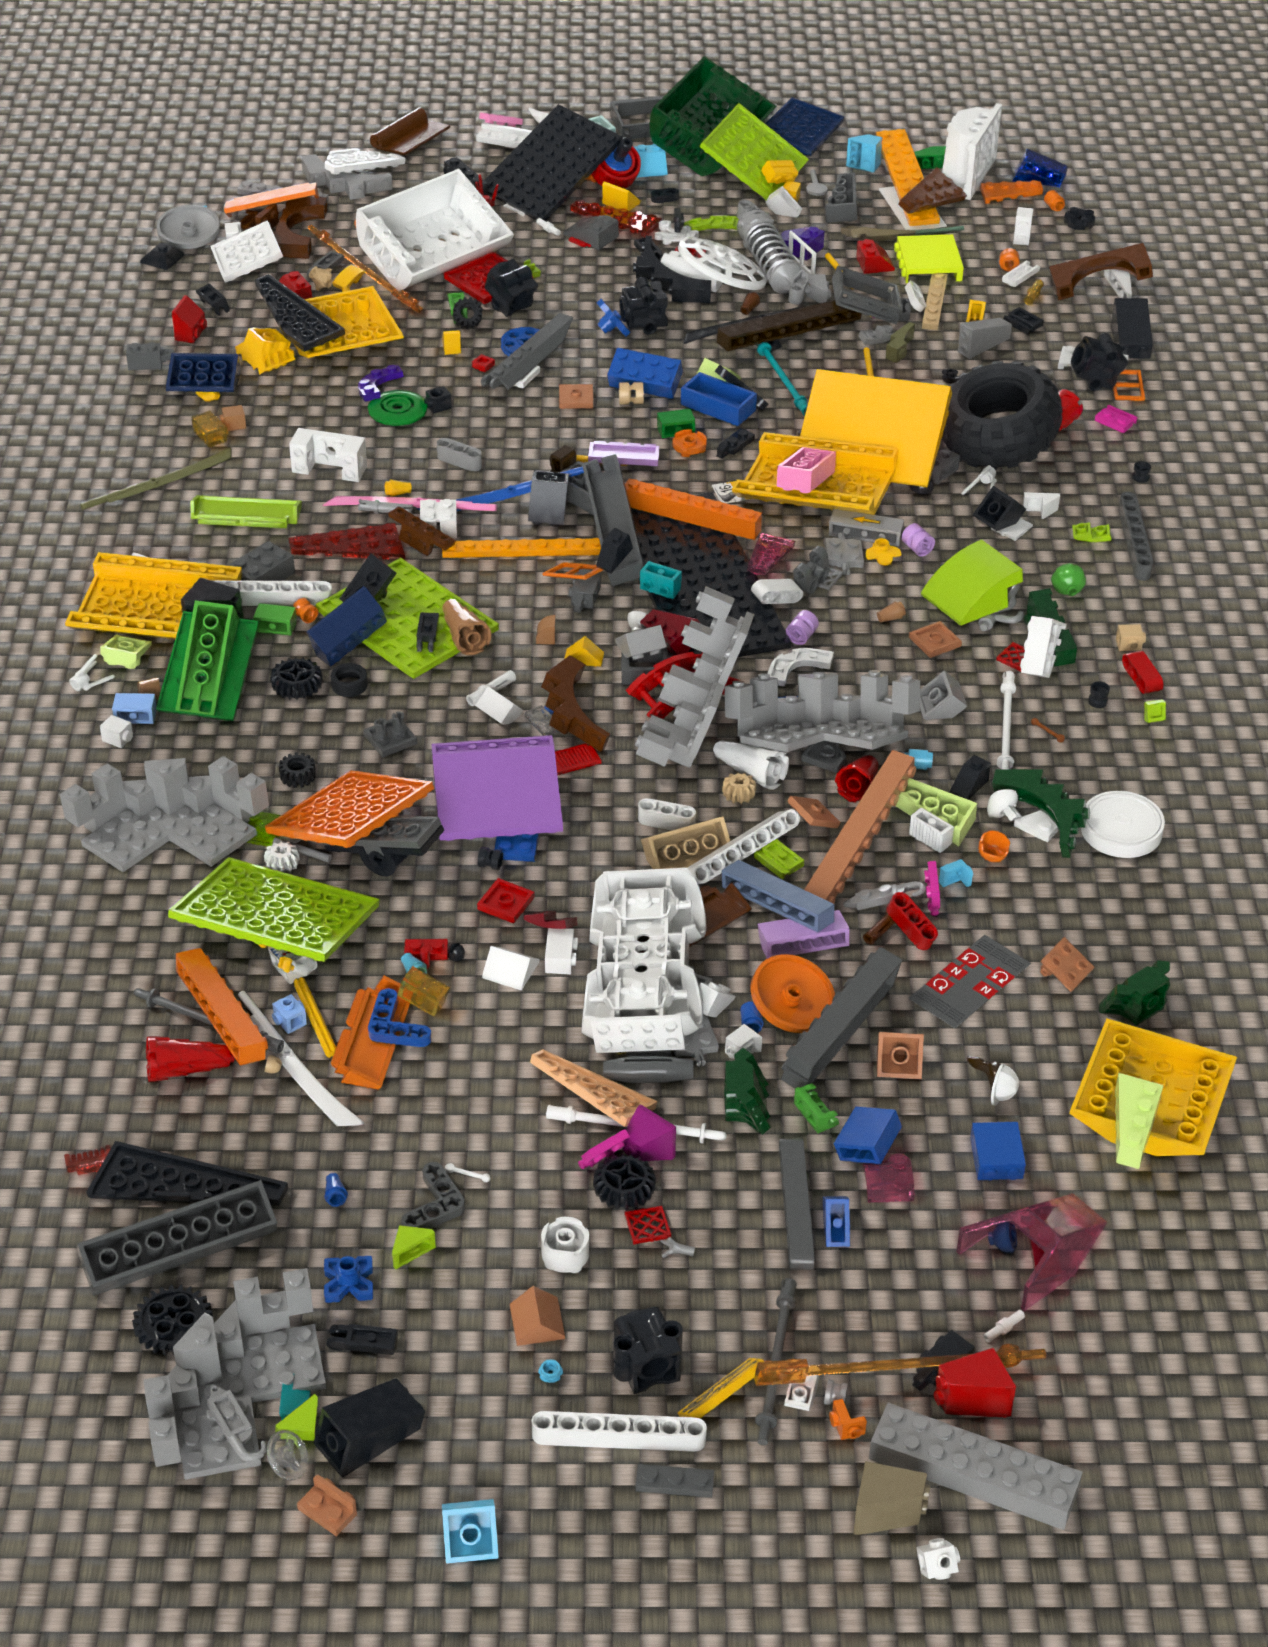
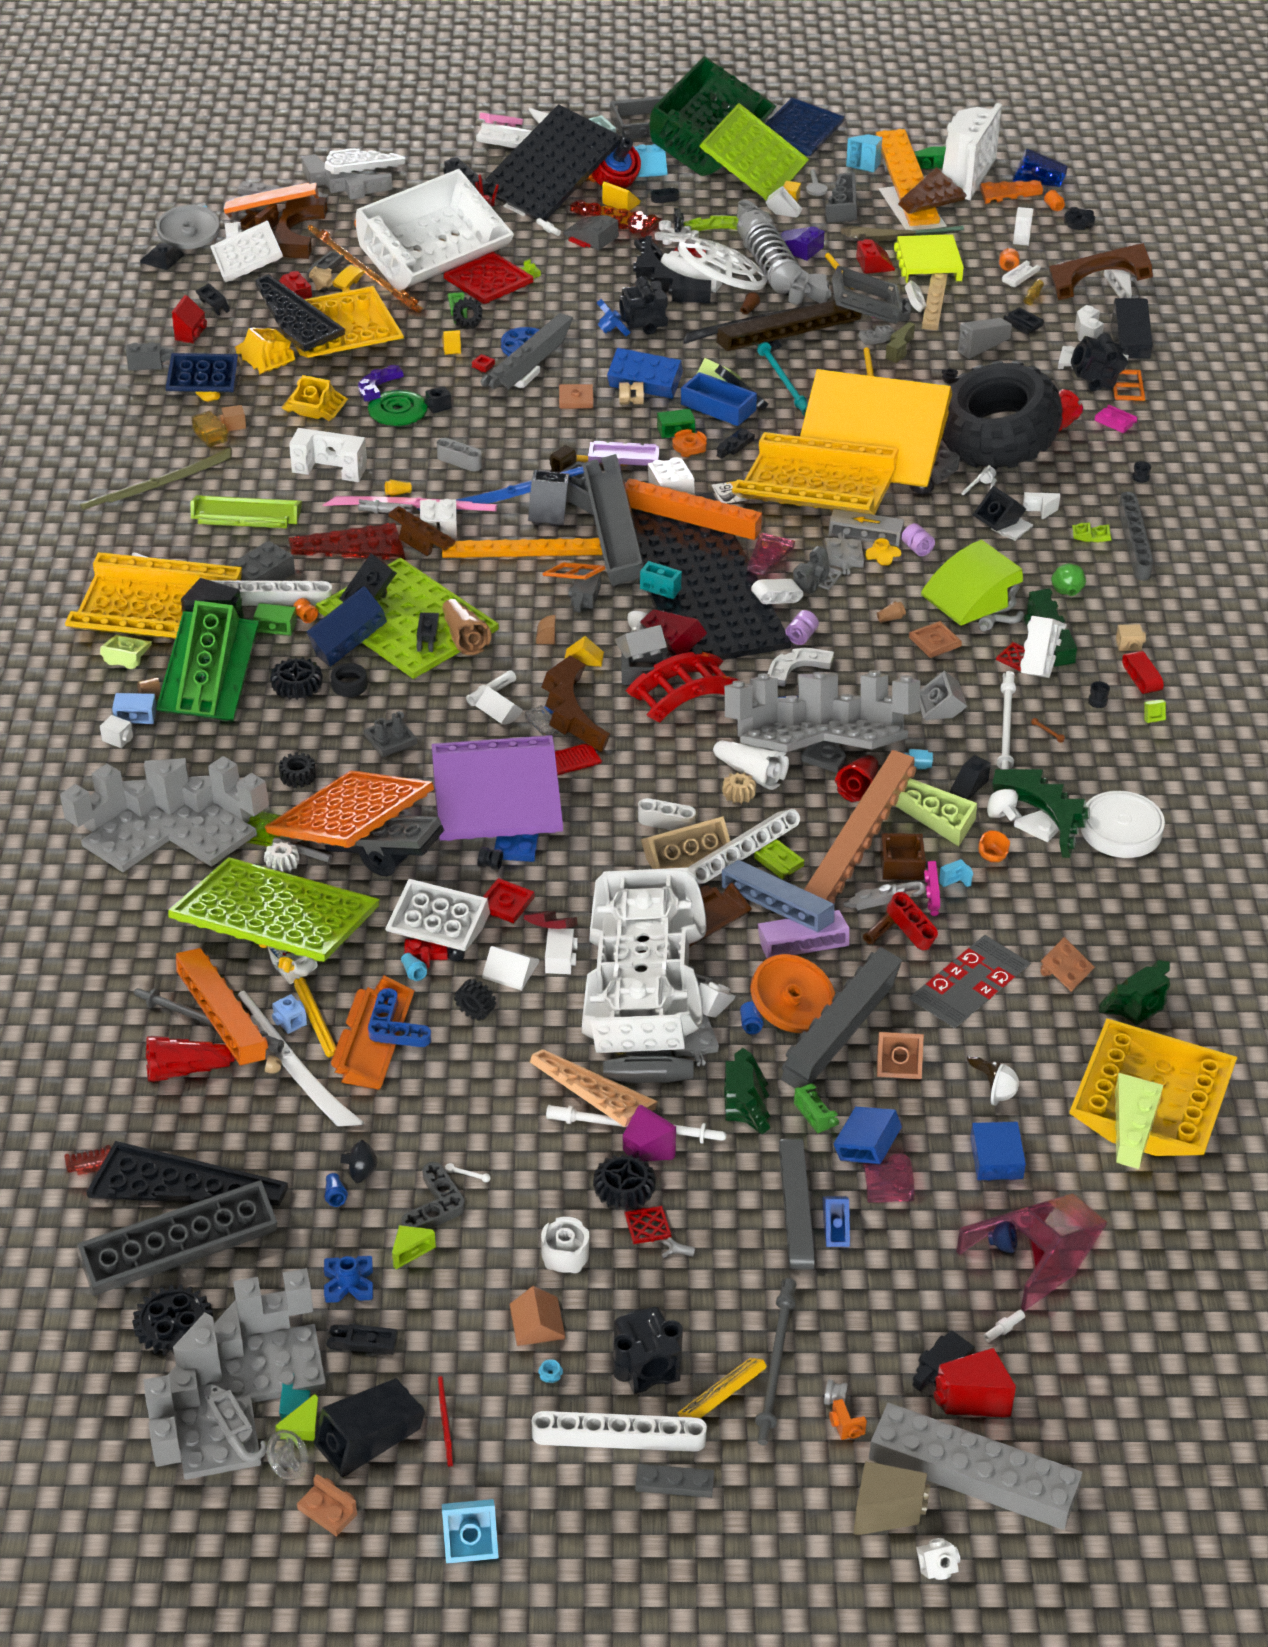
(81, 679): white plant -> none
(315, 399): none -> yellow slope
(361, 1161): none -> black piece
(407, 133): reddish brown door -> none
(423, 991): clear yellow brick -> none
(439, 915): none -> white slope
(445, 1422): none -> red window
(475, 999): none -> black tyre
(510, 287): black piece -> none
(603, 1149): dark pink plate -> none
(614, 550): black slope -> none
(671, 475): none -> white brick
(696, 693): light grey brick -> none
(743, 1038): white window -> none
(779, 171): yellow brick -> none
(796, 1370): clear orange bar -> none
(802, 249): white window -> none
(802, 1394): white slope -> none
(806, 469): bright pink brick -> none
(814, 812): nougat plate -> none
(902, 856): none -> reddish brown container
(931, 830): white brick -> none
(976, 311): yellow slope -> none
(1088, 323): none -> white brick

